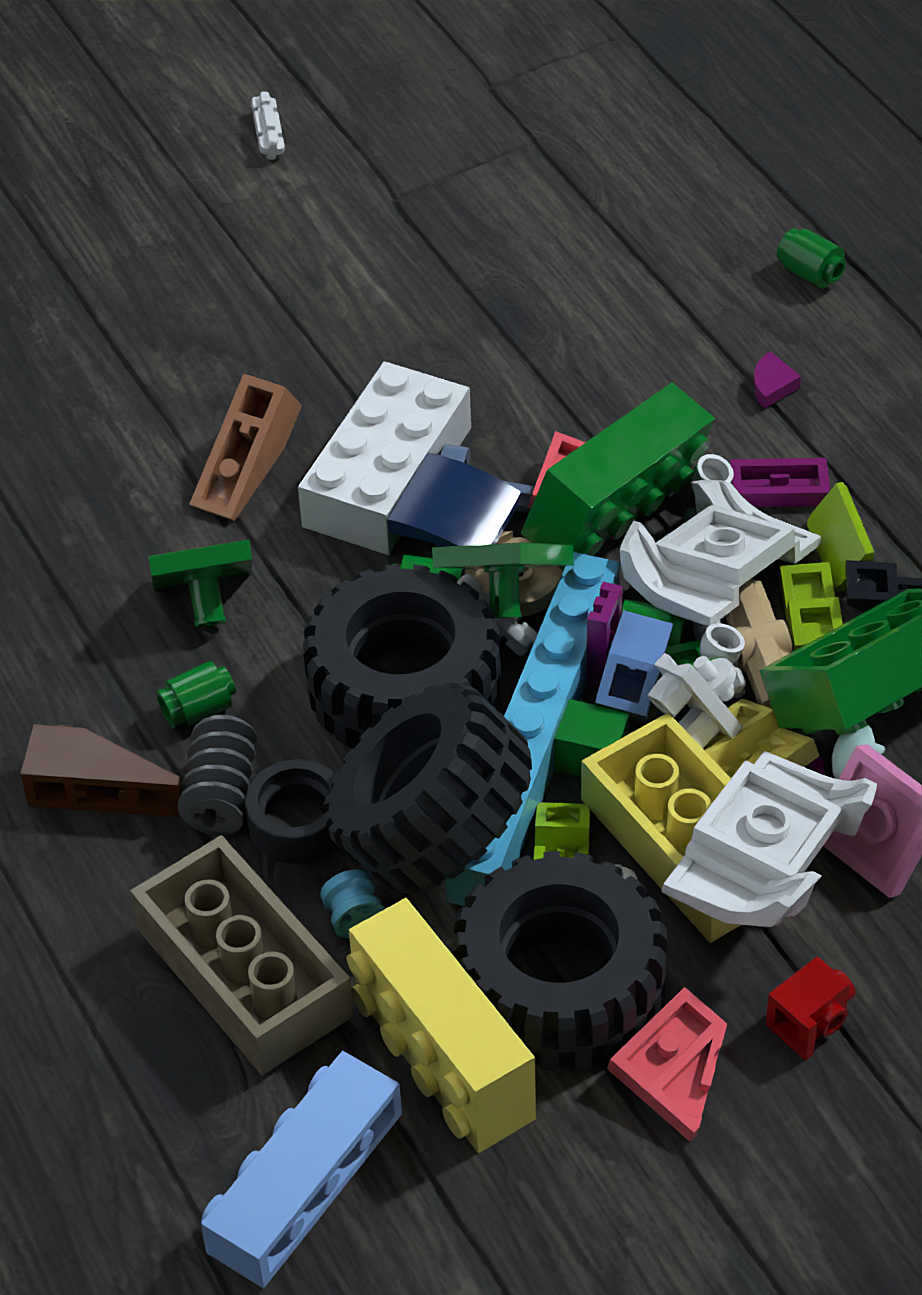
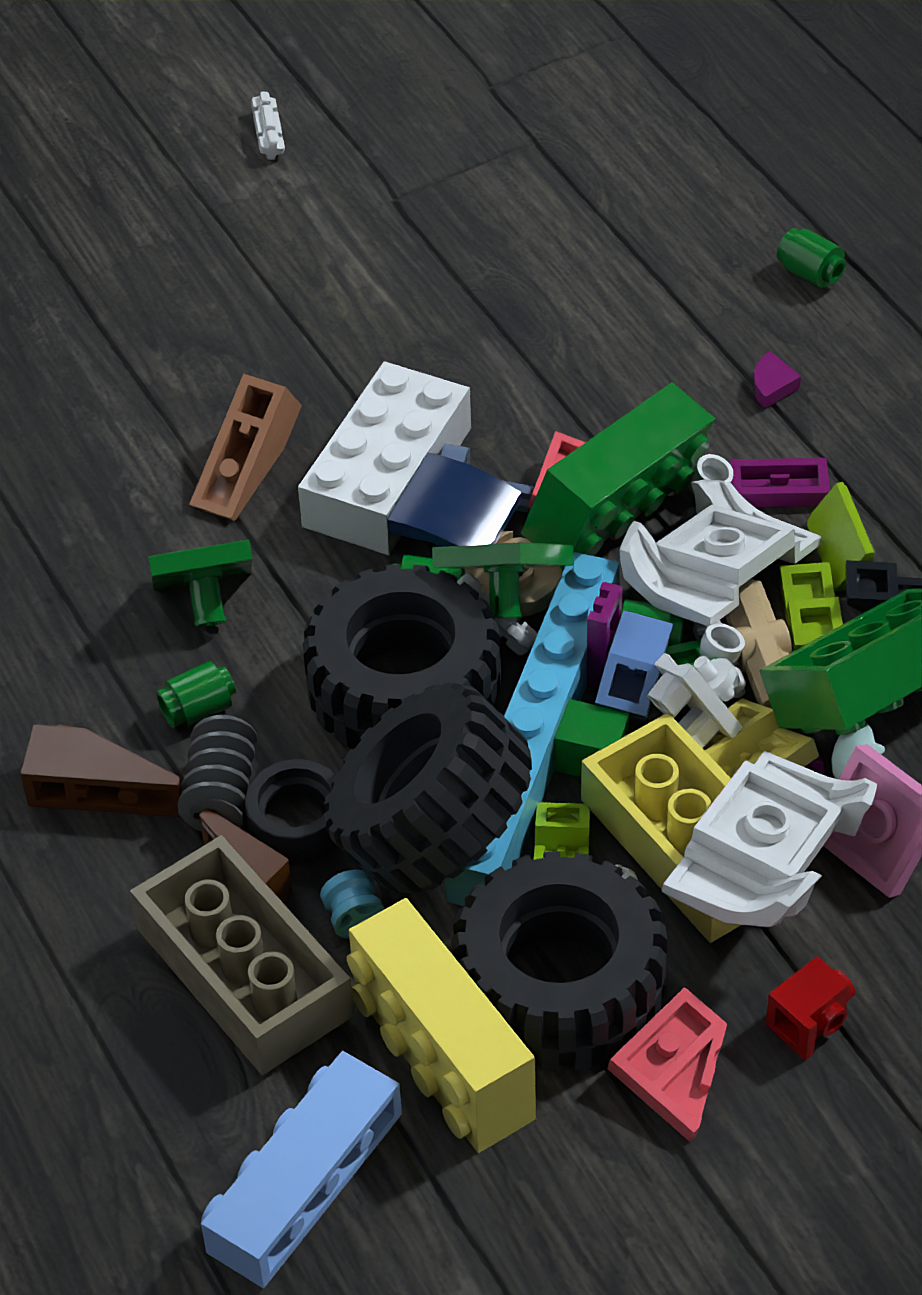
(265, 861): none -> reddish brown slope

